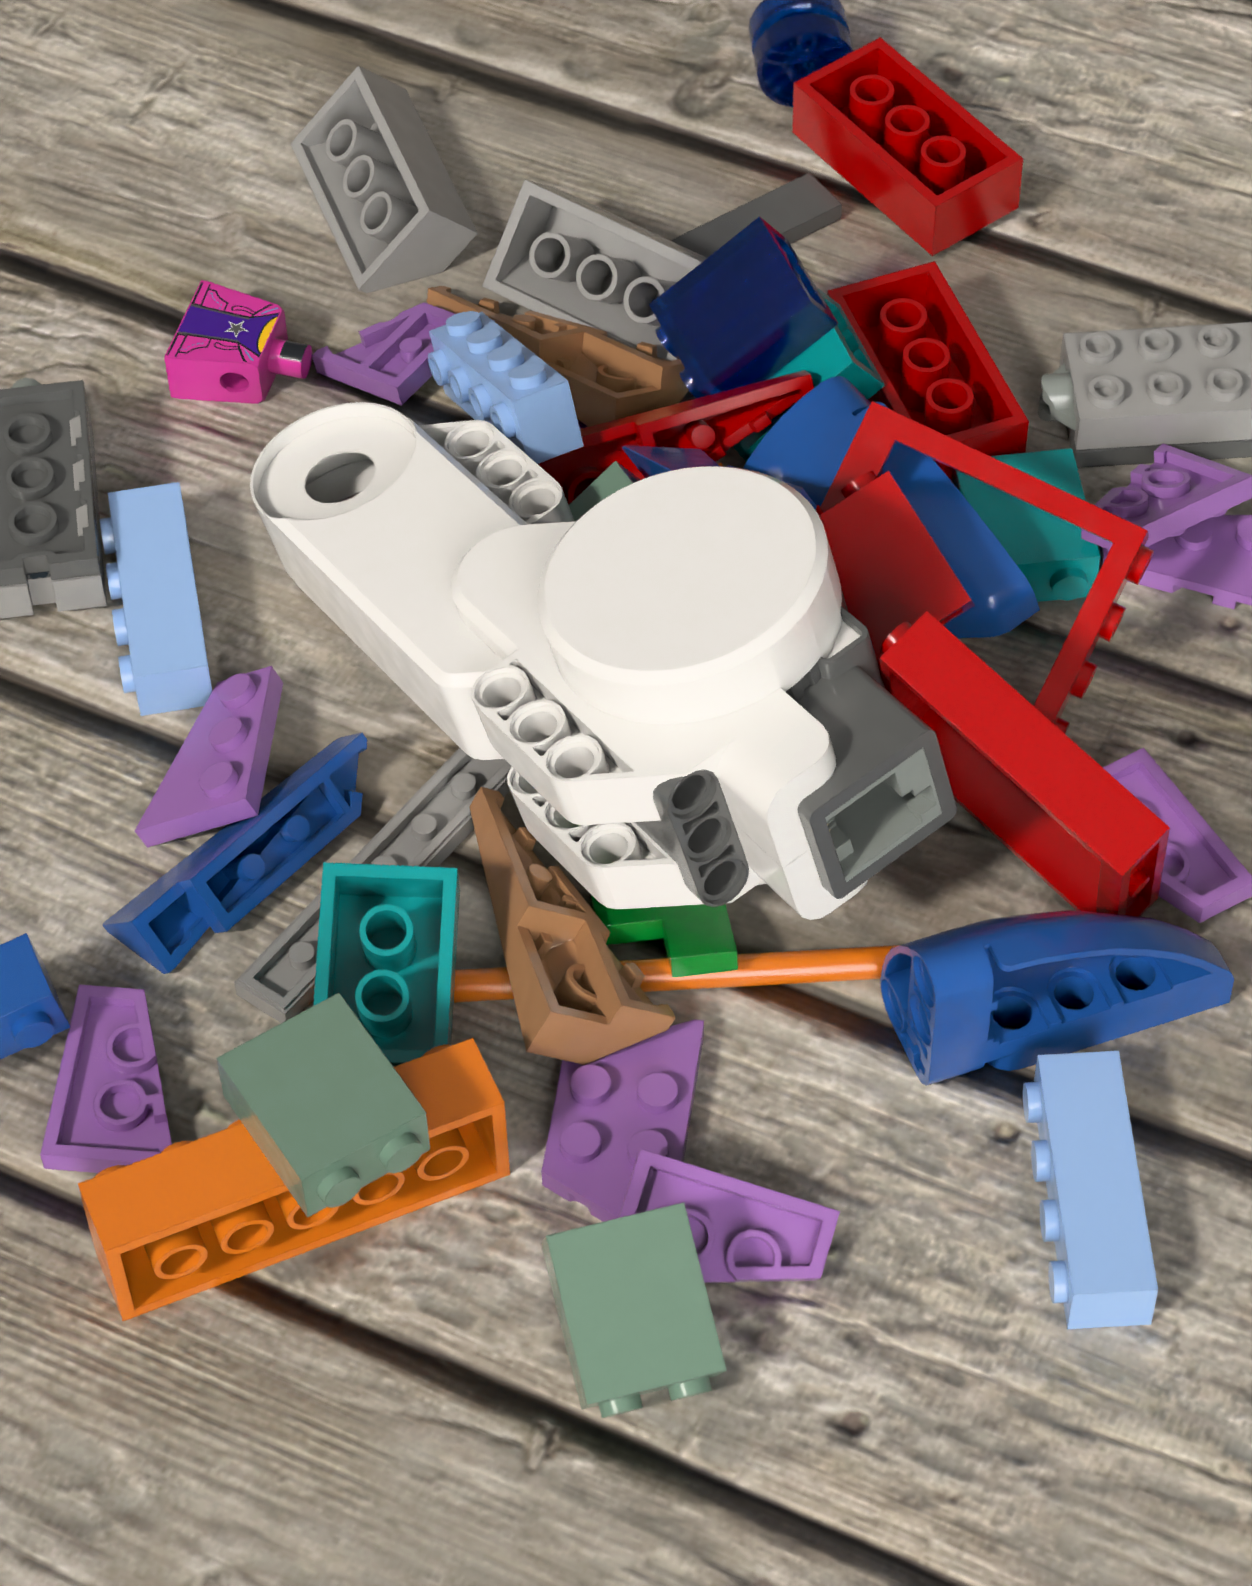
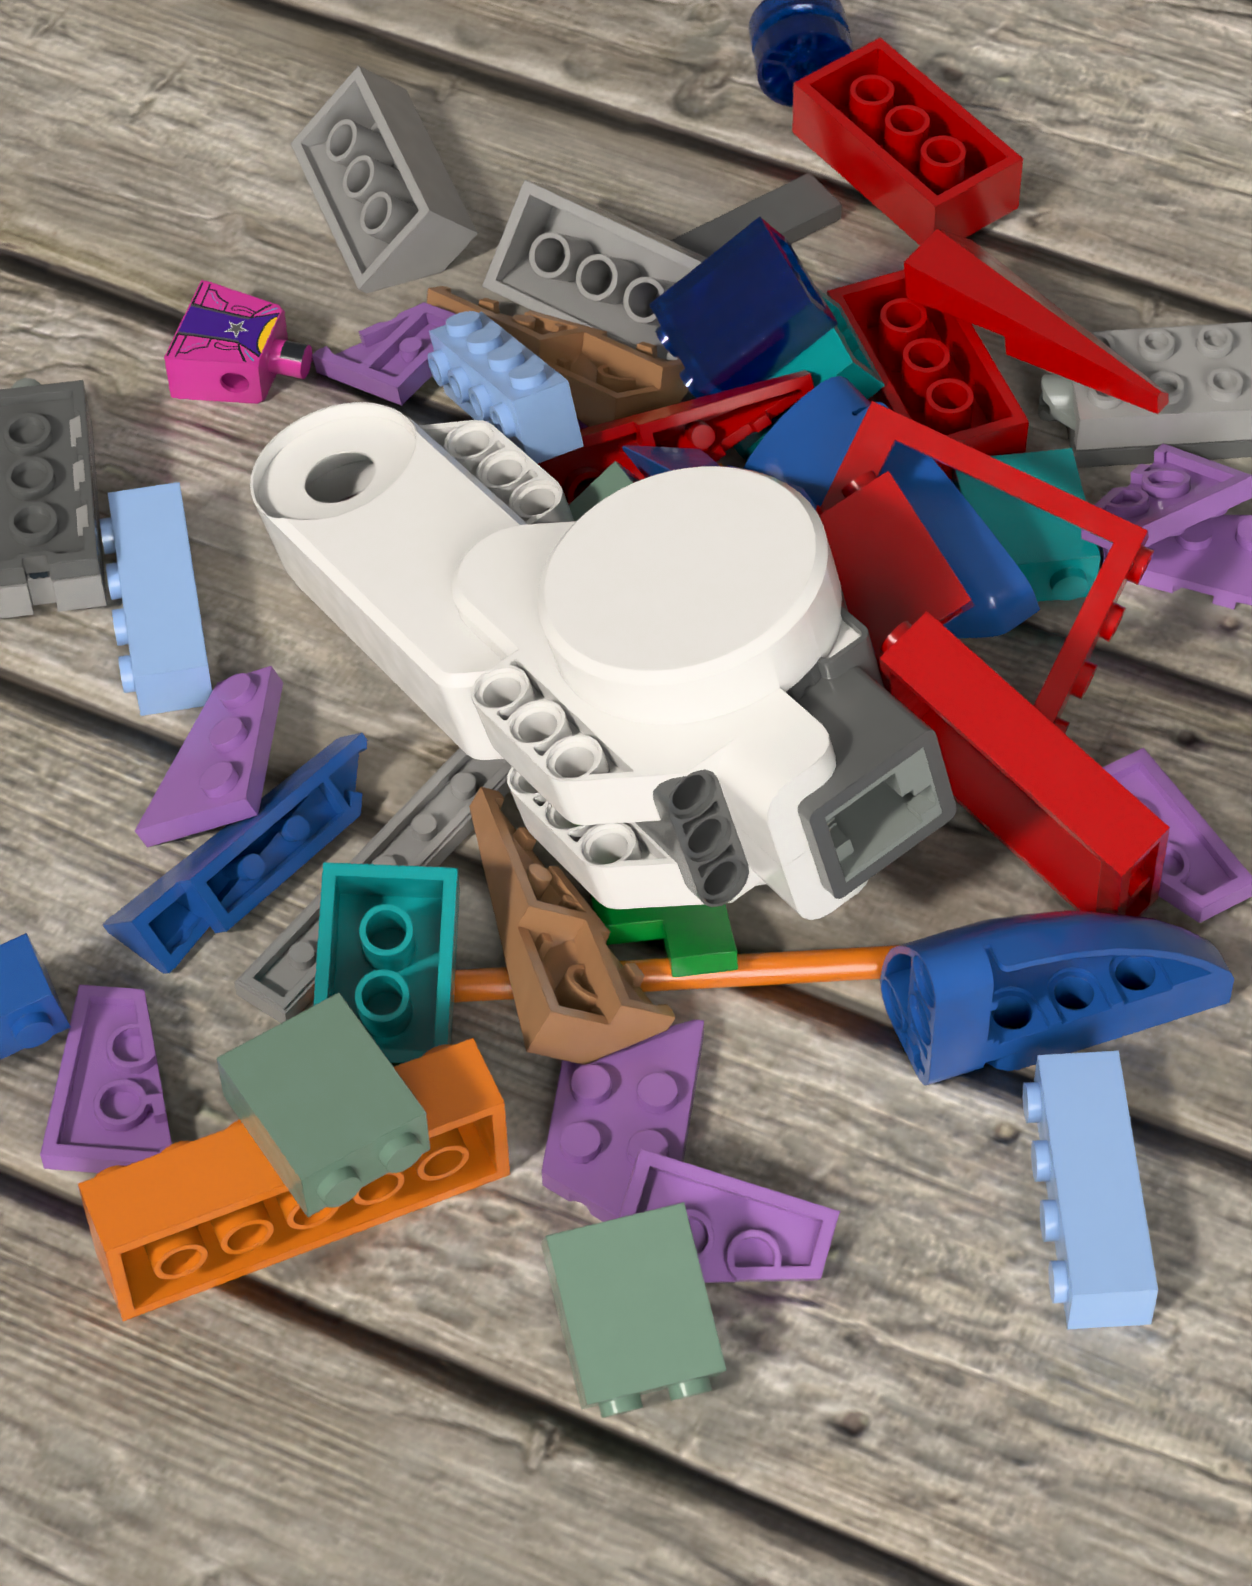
(977, 288): none -> red wedge

